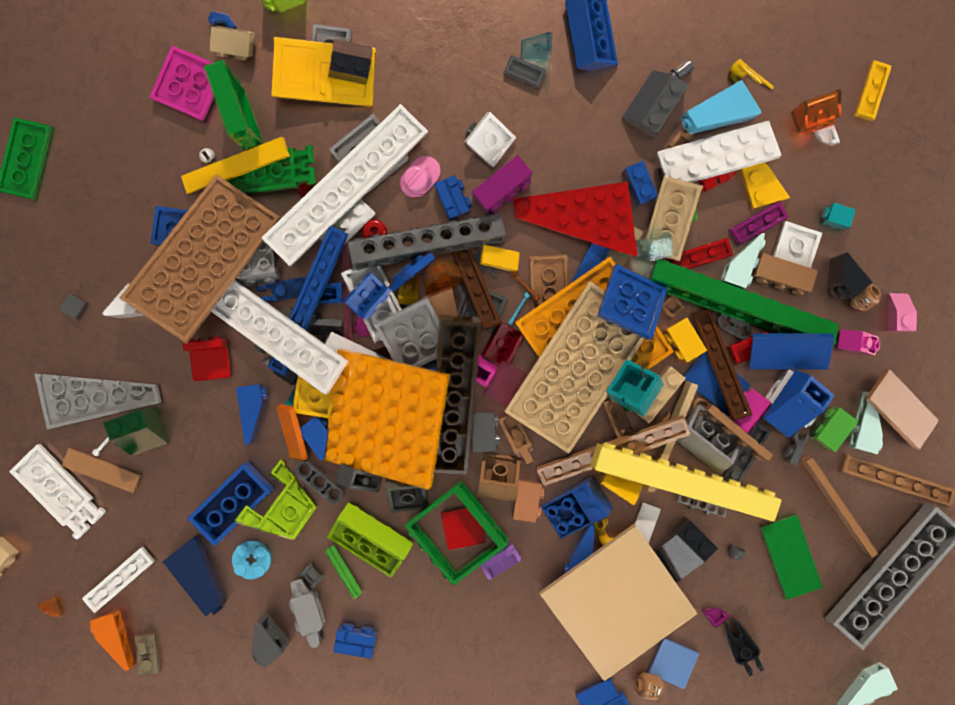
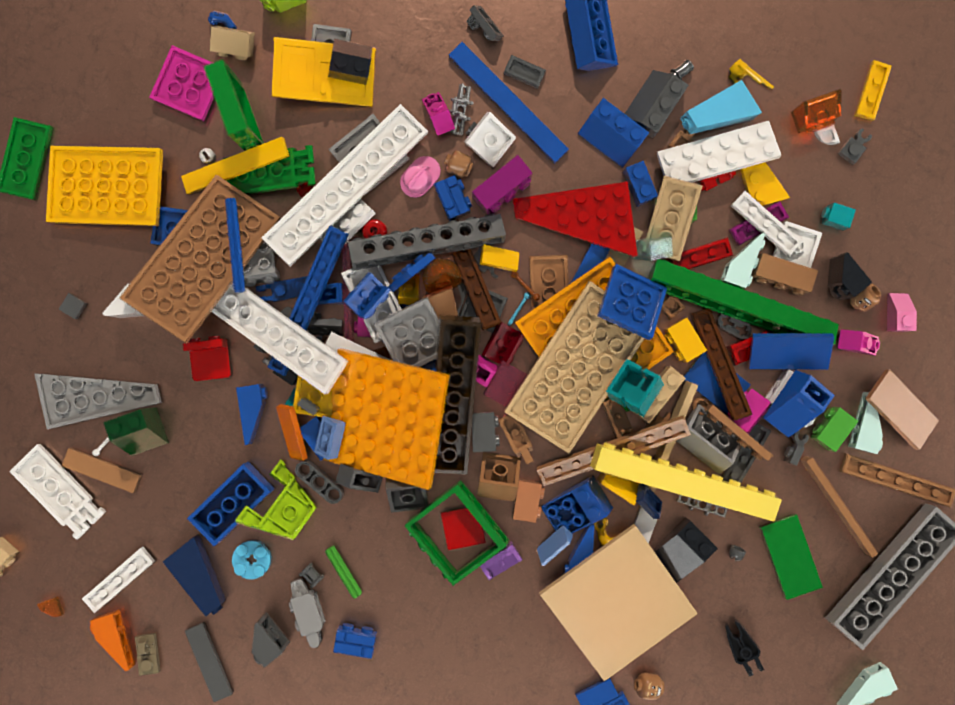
(104, 185): none -> yellow plate
(209, 662): none -> dark grey tile
(235, 245): none -> blue axle
(308, 406): none -> dark grey tile
(329, 437): none -> medium blue slope
(370, 540): lime slope -> none
(438, 113): none -> dark pink slope
(458, 164): none -> medium nougat head
(460, 115): none -> light grey piece
(481, 19): none -> dark grey hinge
(508, 102): none -> blue tile
(537, 47): clear light blue slope -> none
(554, 545): none -> medium blue slope
(613, 132): none -> blue slope
(649, 501): none -> dark blue tile
(673, 662): medium blue tile -> none
(715, 616): magenta tile -> none
(766, 223): none -> white tile
(854, 148): none -> dark grey plate

